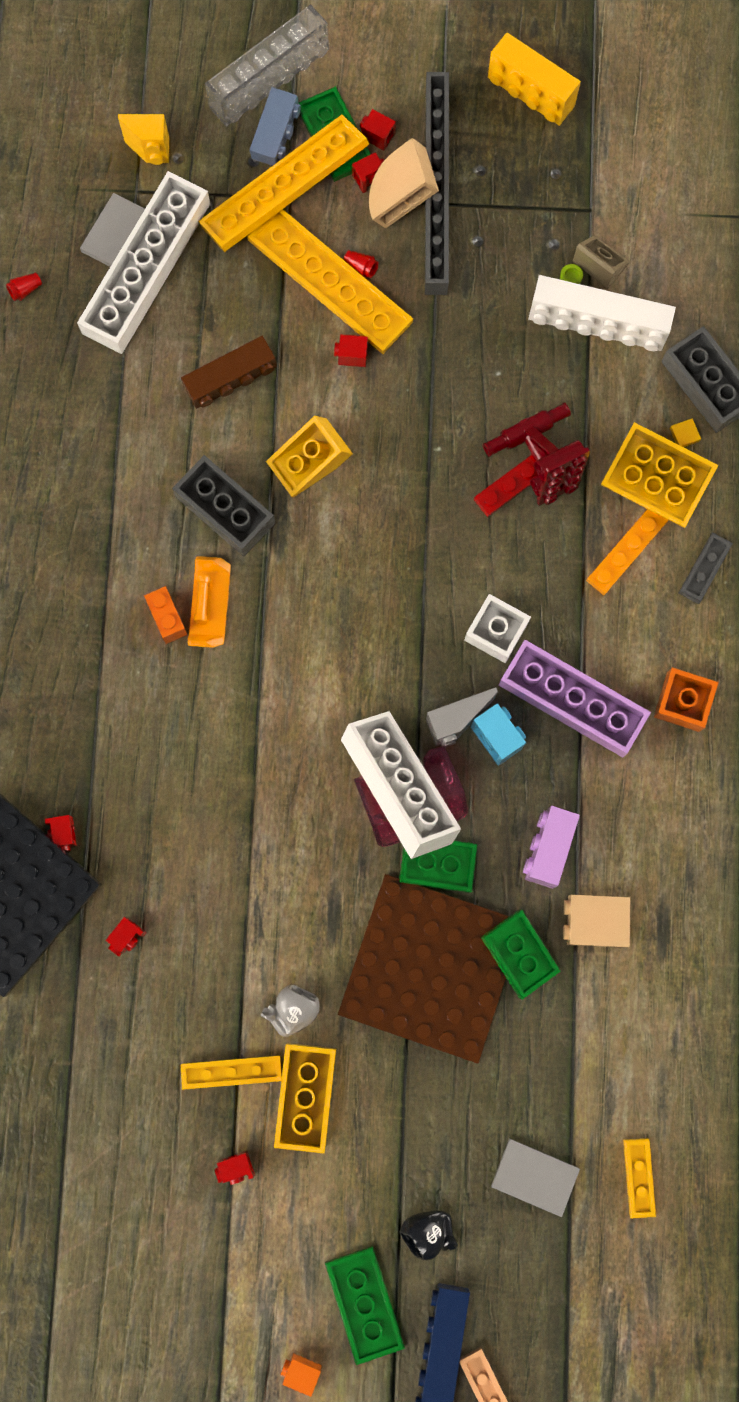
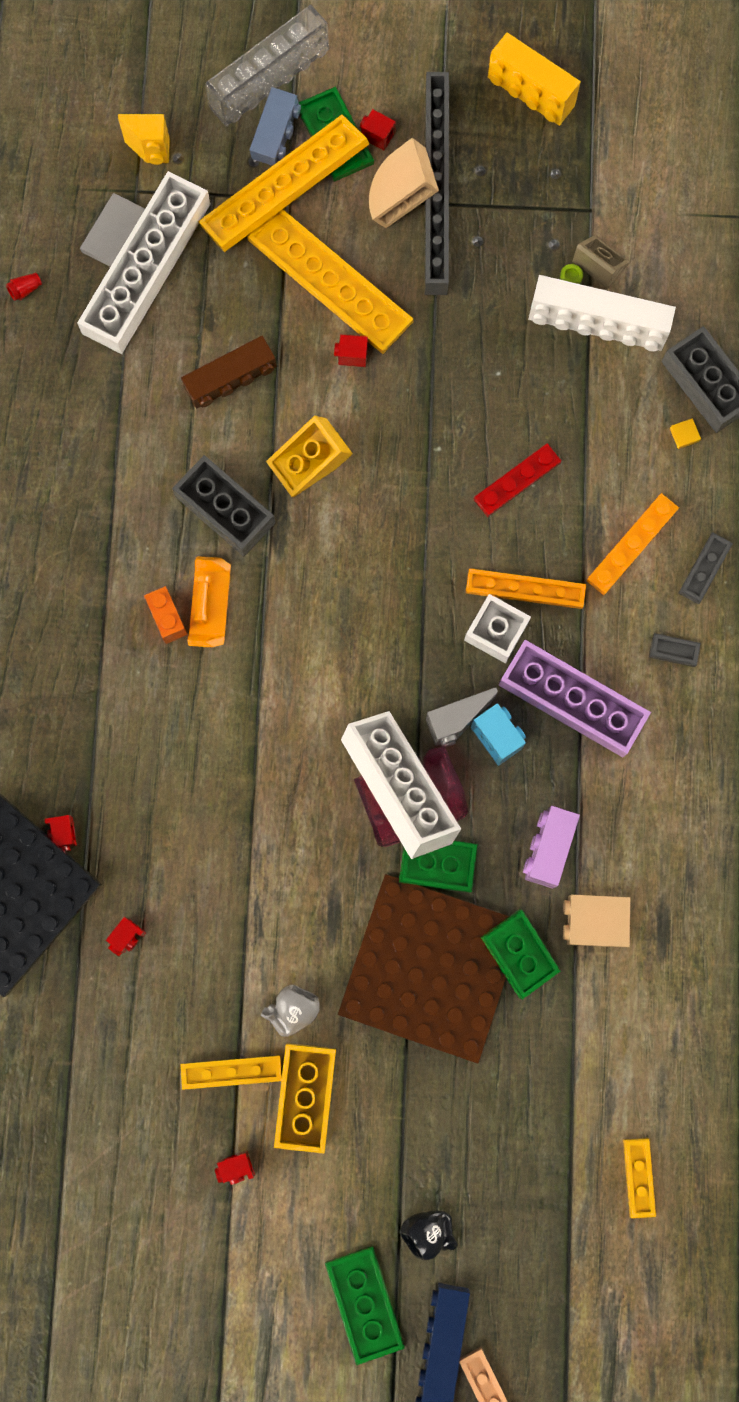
(301, 1374): orange brick -> none
(362, 263): red cone -> none
(365, 170): red brick -> none
(526, 588): none -> light orange plate
(535, 1177): light grey tile -> none
(557, 468): dark red plate -> none
(659, 475): yellow slope -> none
(674, 650): none -> dark grey tile
(686, 699): orange brick -> none

